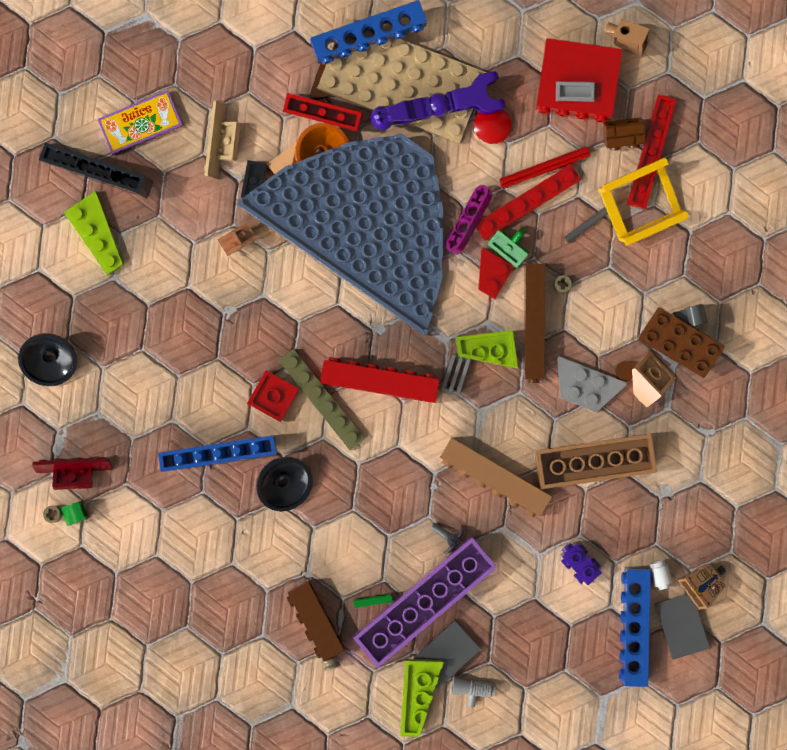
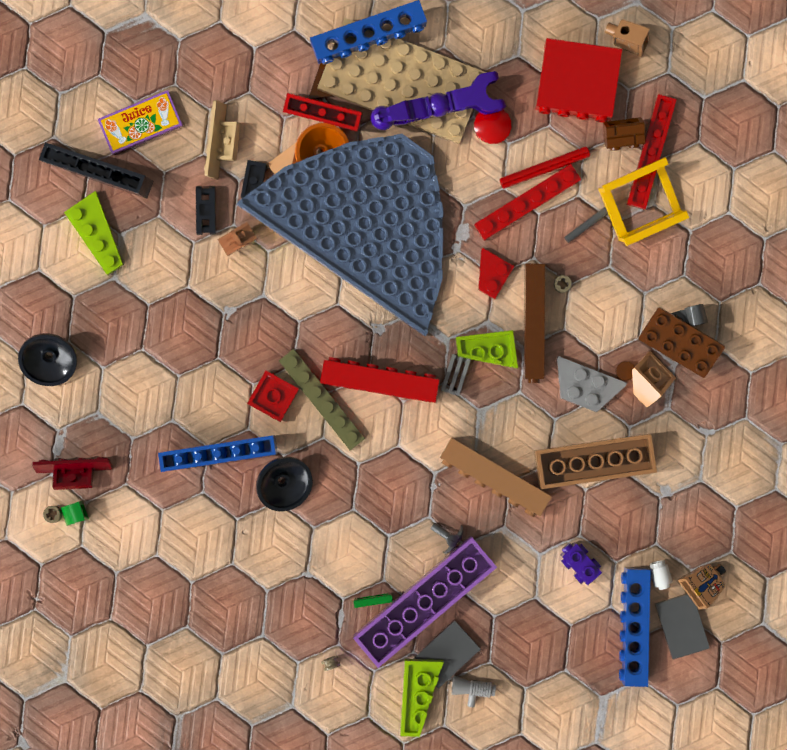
(206, 210): none -> black plate
(315, 620): reddish brown brick -> none
(466, 218): magenta beam -> none
(509, 247): plate -> none
(575, 91): light grey tile -> none

